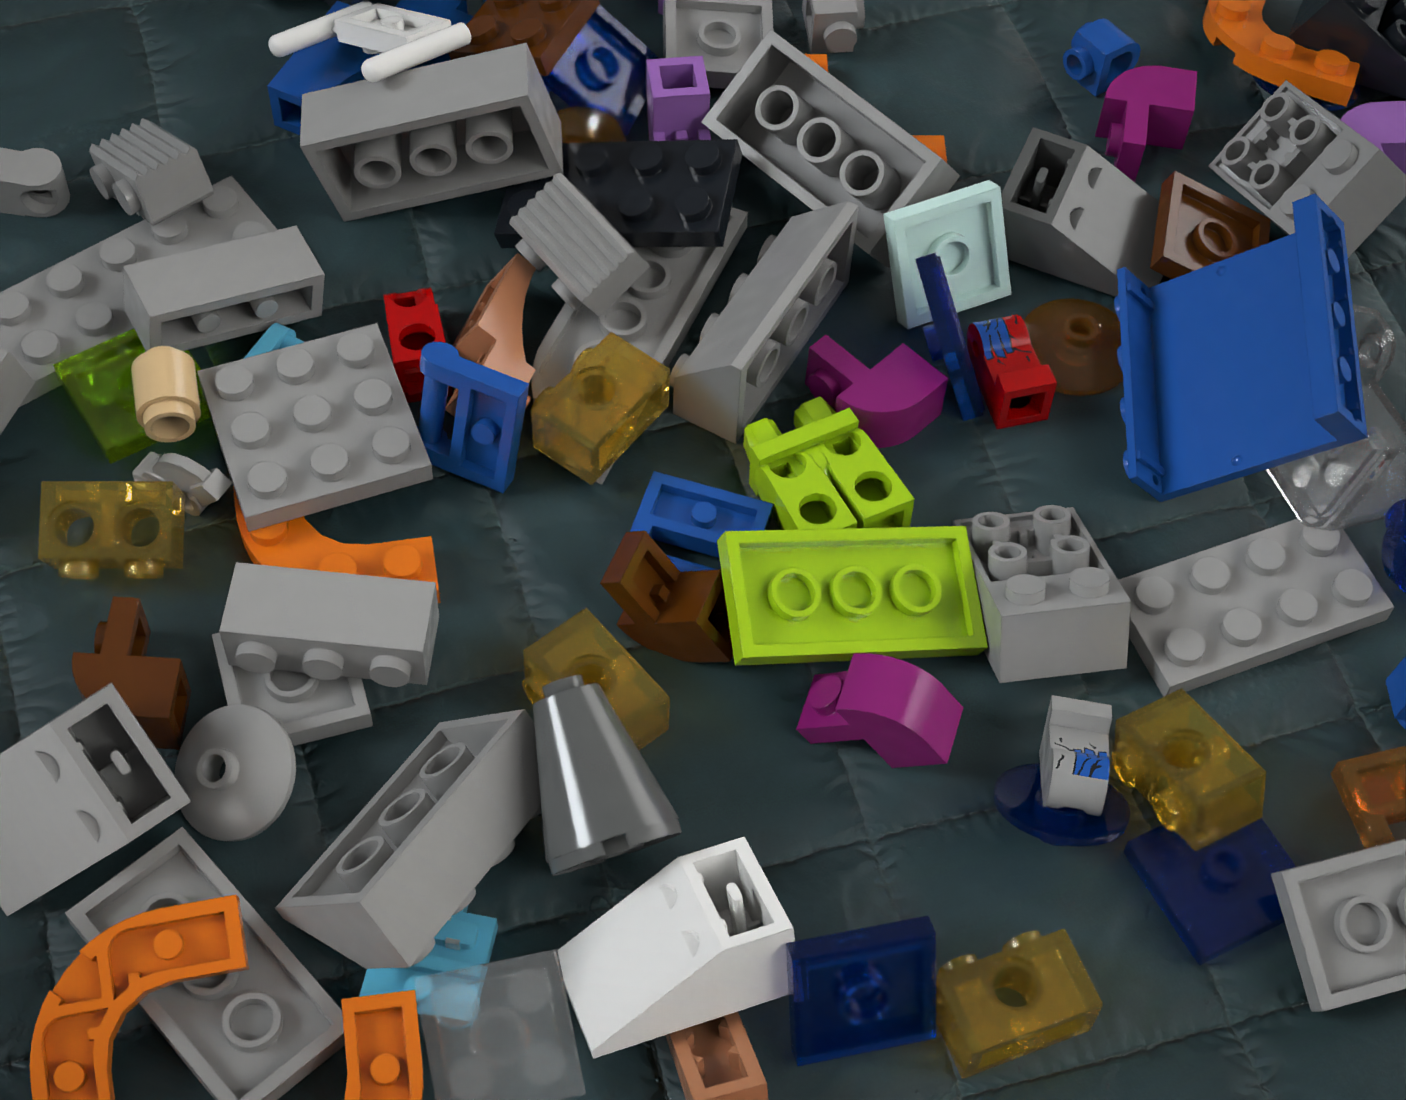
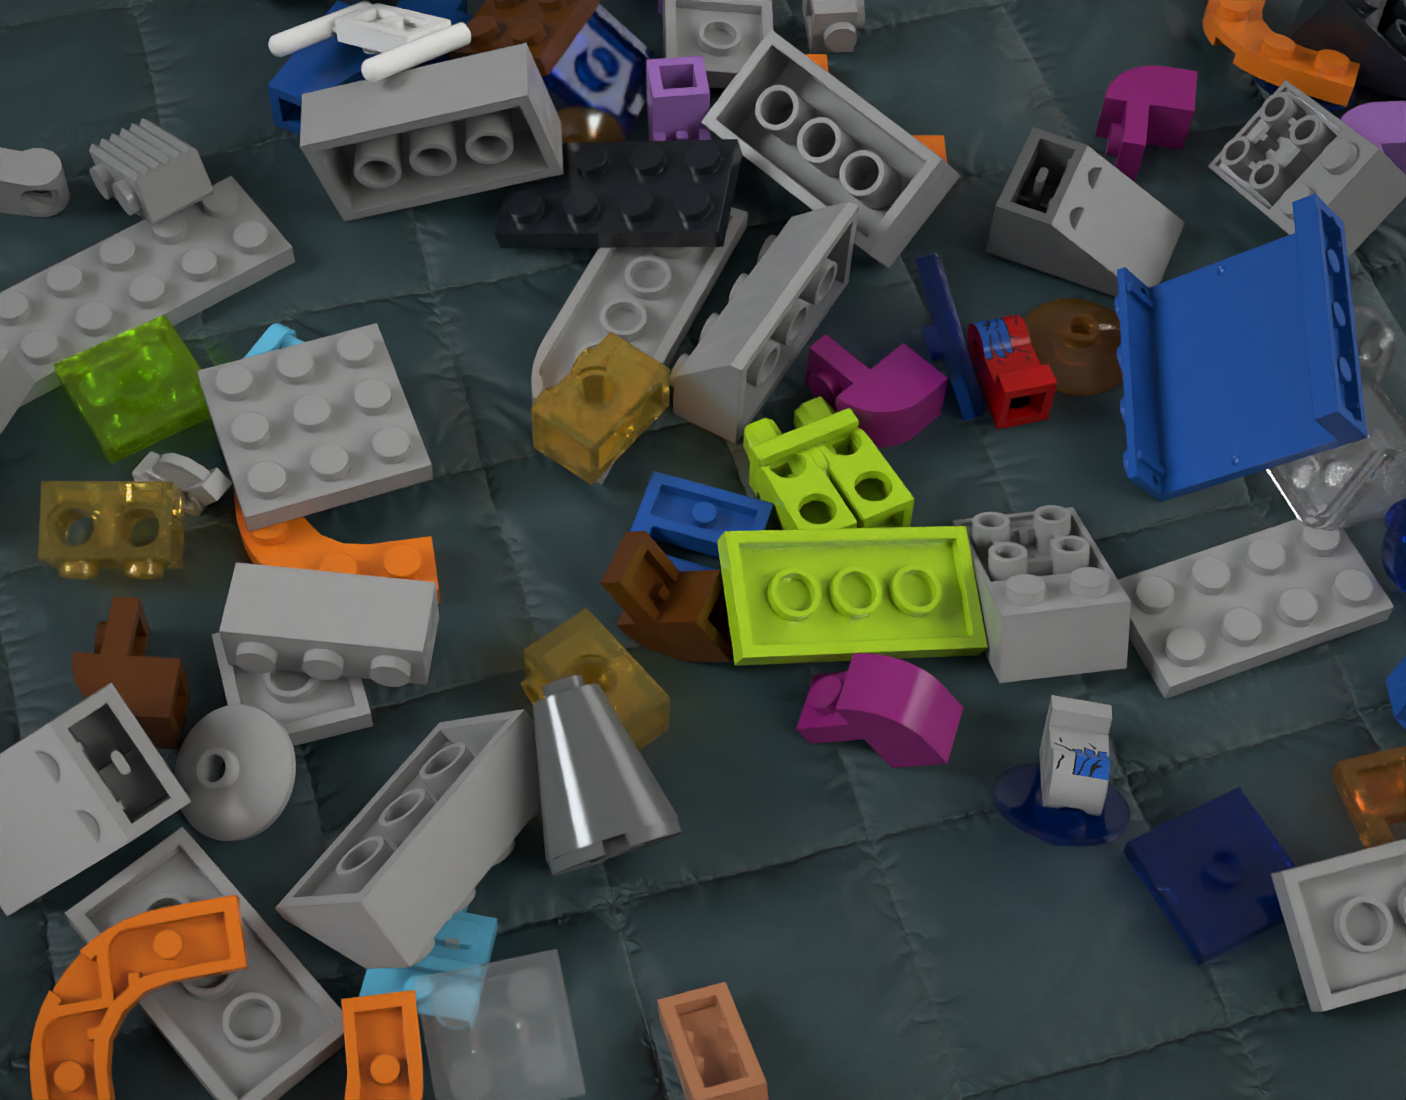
(166, 393): tan brick -> none
(223, 290): light grey brick -> none
(412, 323): red leg -> none
(485, 421): blue plate -> none
(495, 326): nougat slope -> none
(578, 246): light grey brick -> none
(679, 950): white slope -> none
(862, 990): clear blue plate -> none
(966, 234): light aqua plate -> none
(989, 1033): clear yellow brick -> none
(1100, 55): blue plate -> none
(1188, 769): clear yellow brick -> none
(1201, 227): reddish brown plate -> none

